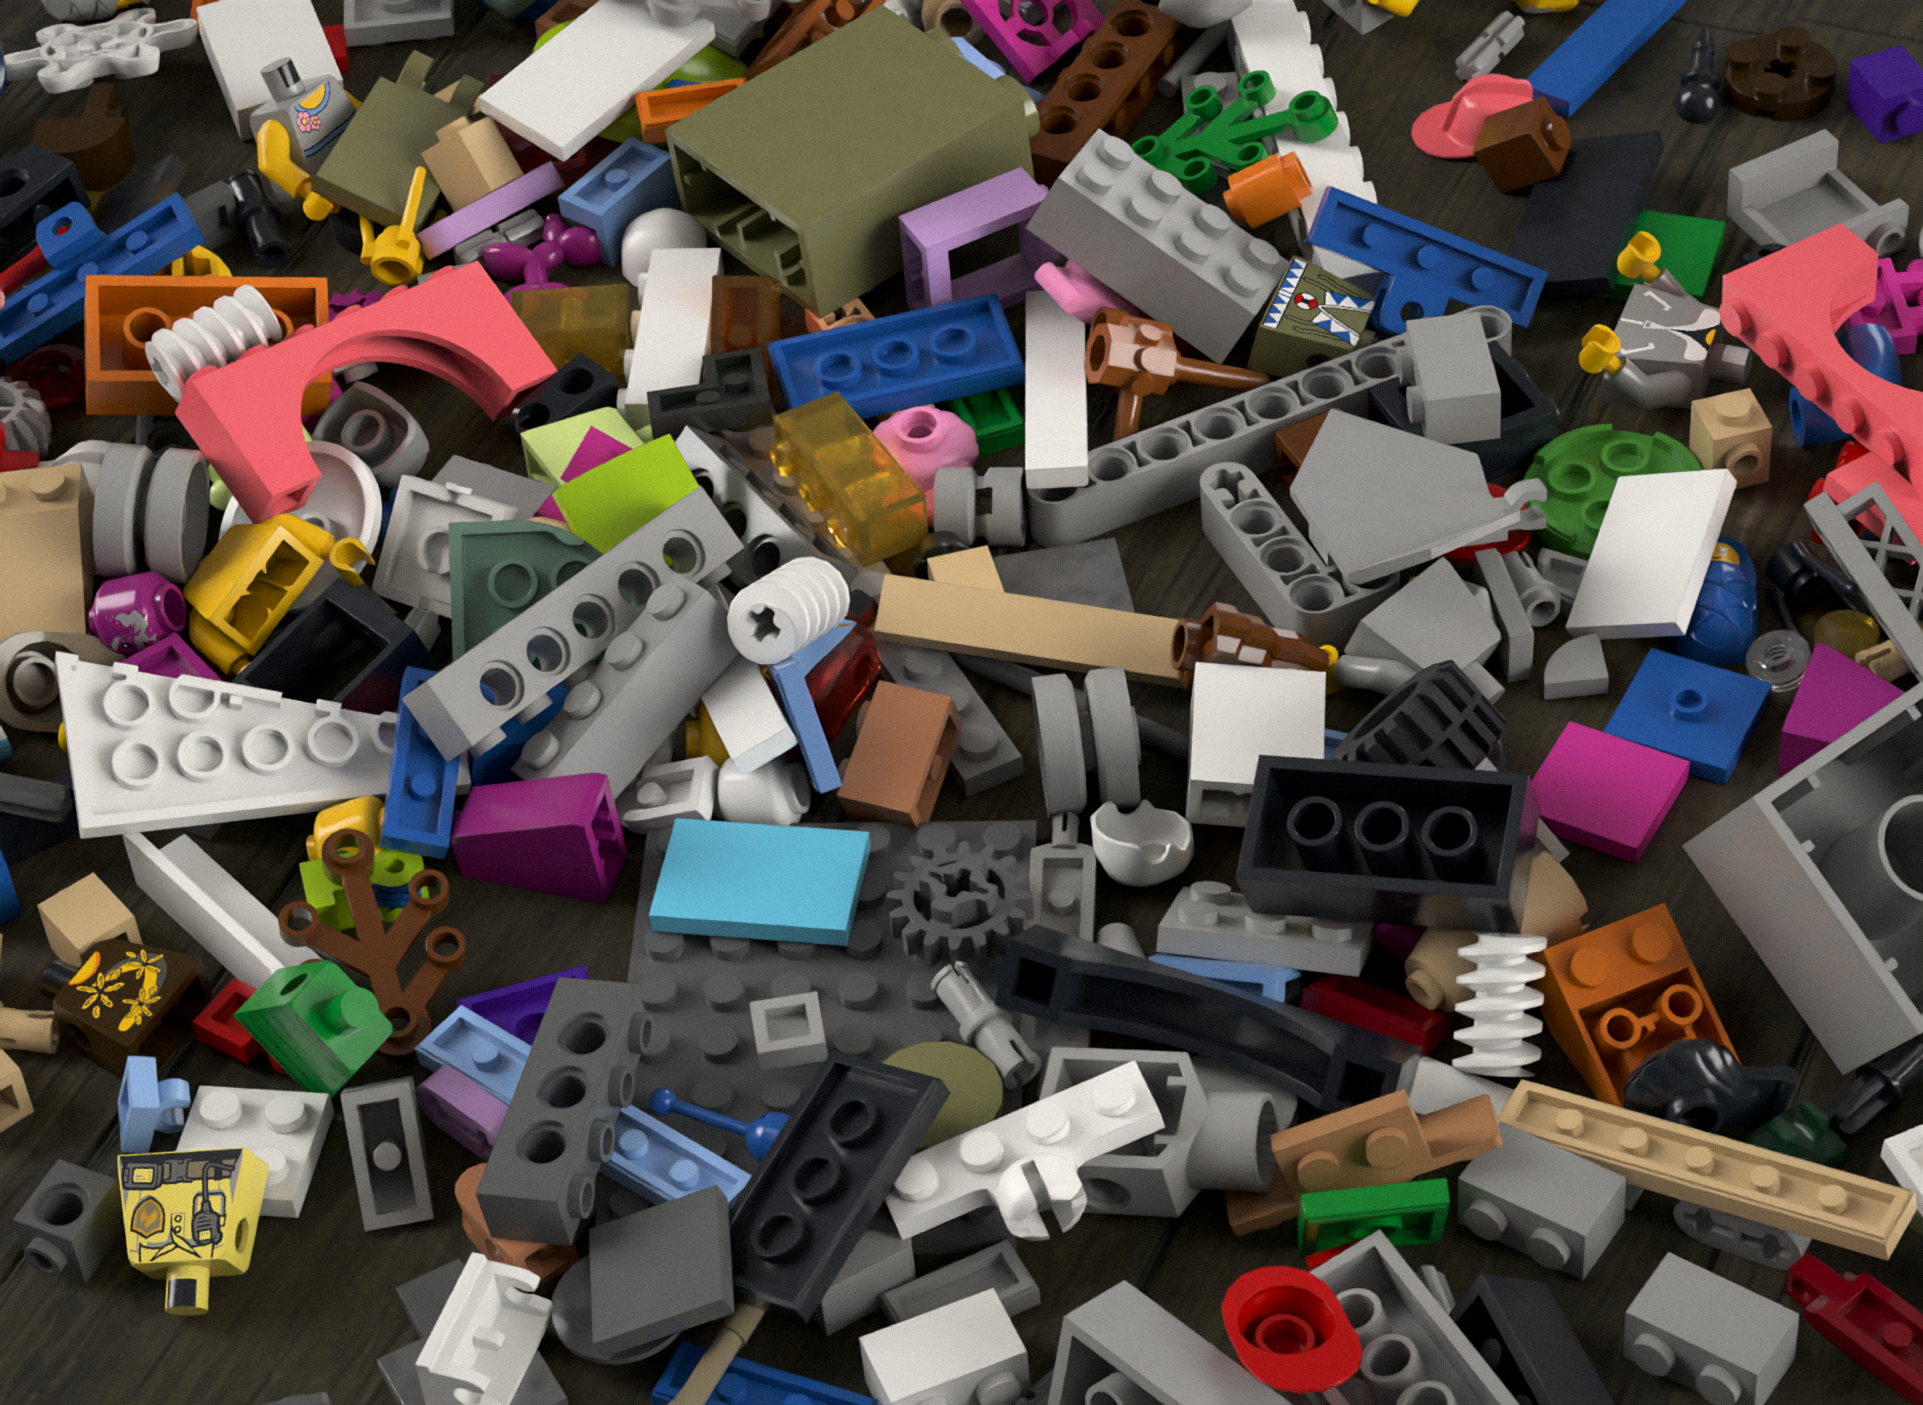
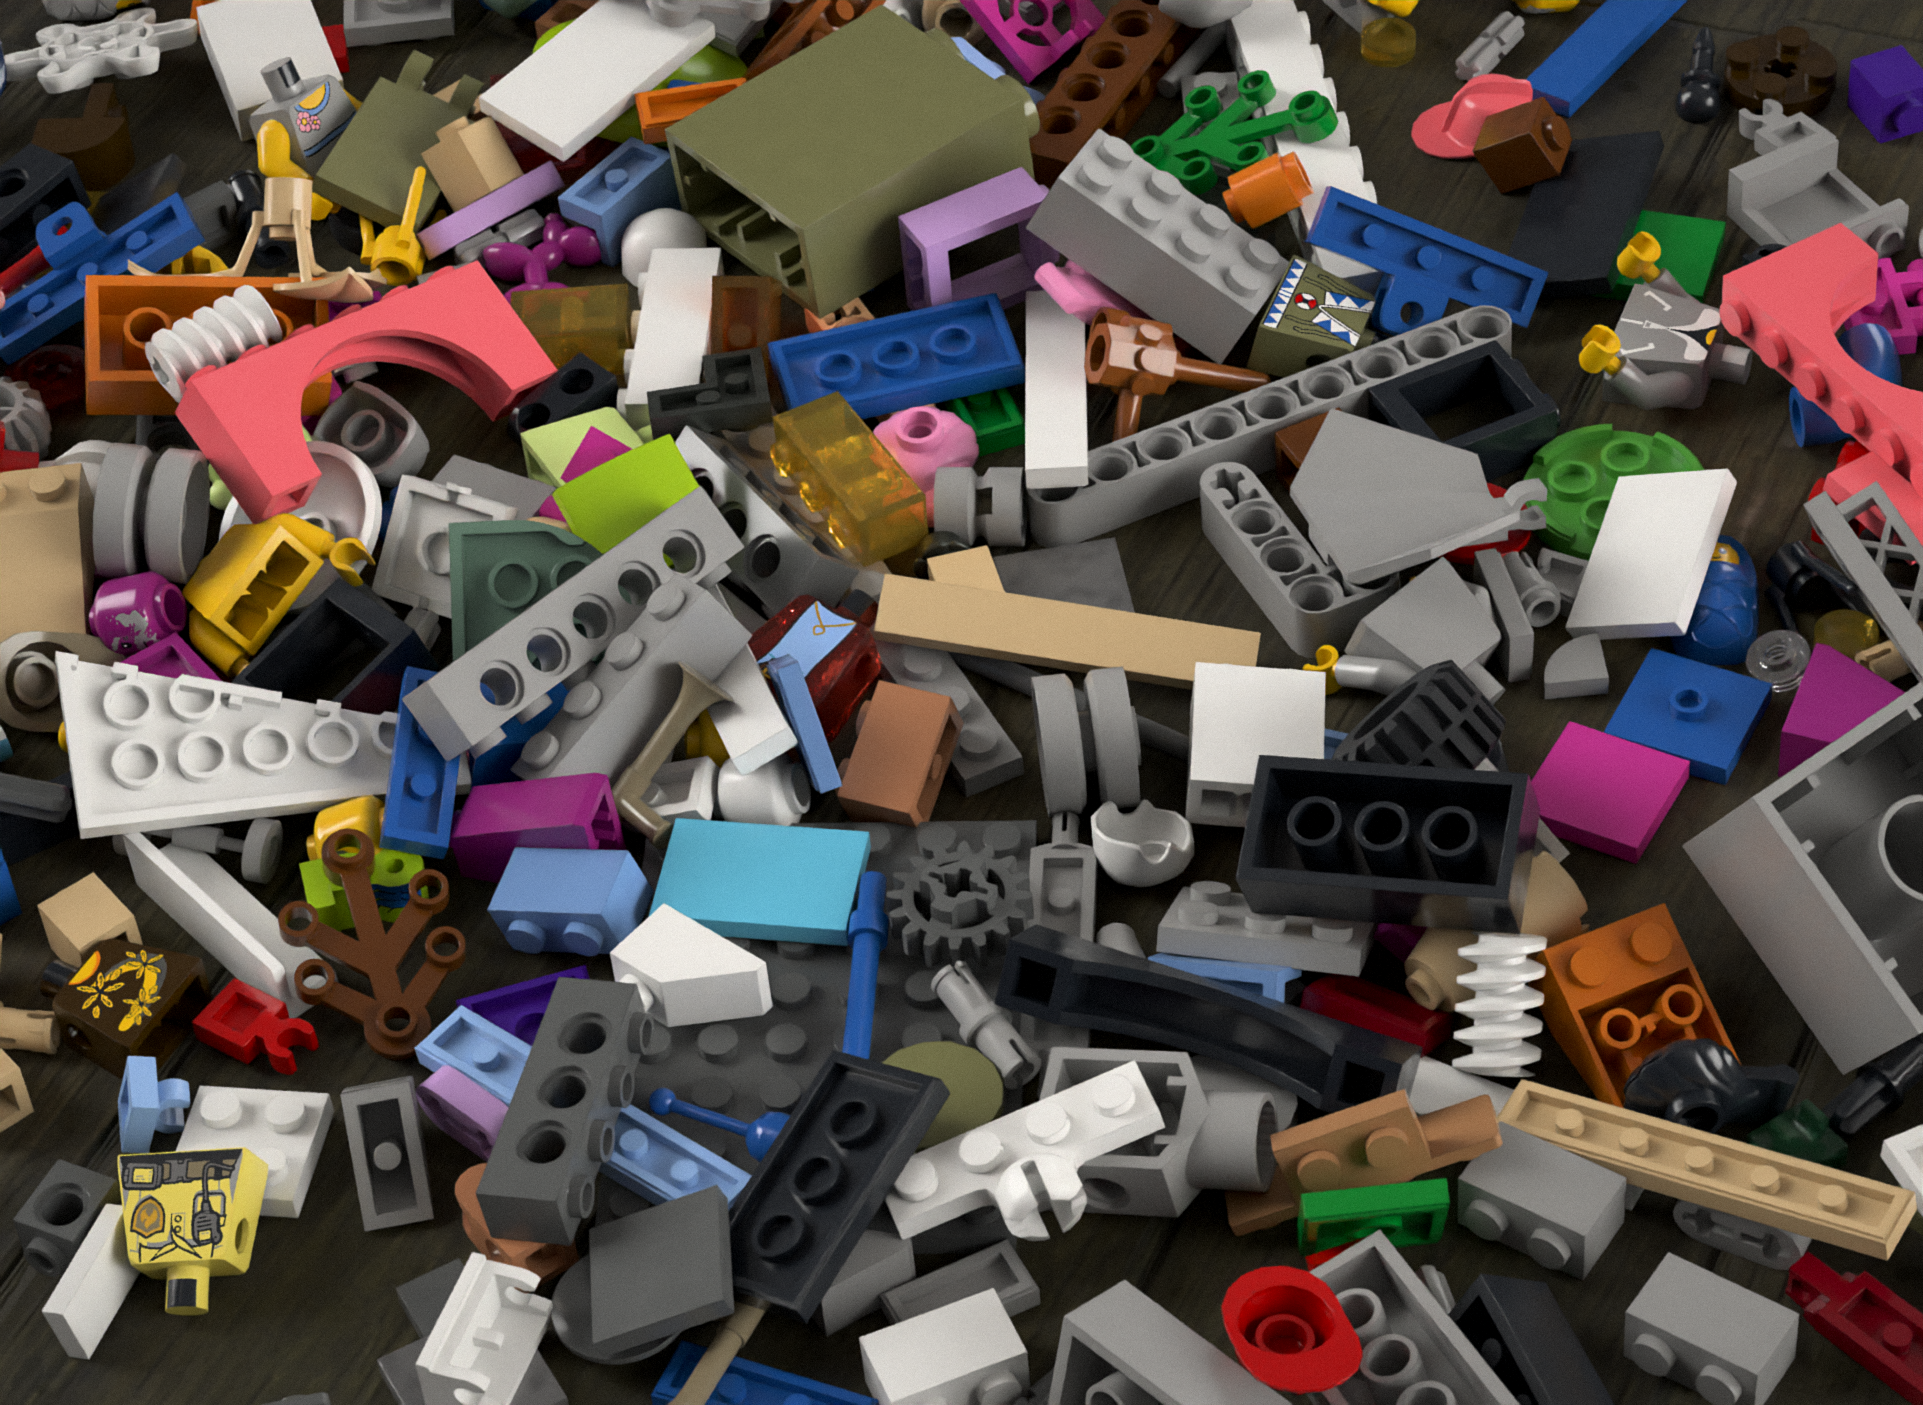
(92, 1286): none -> white tile
(259, 850): none -> light grey wheel
(289, 219): none -> tan plant
(315, 1024): green torso -> none
(569, 900): none -> medium blue brick
(690, 972): none -> white slope
(694, 697): none -> dark tan piece
(787, 610): white piece -> none
(788, 1031): light grey plate -> none
(867, 938): none -> blue bar
(1241, 640): reddish brown rock -> none
(1388, 42): none -> clear yellow tile
(1450, 379): light grey brick -> none
(1732, 435): tan brick -> none
(1775, 129): none -> light grey plate

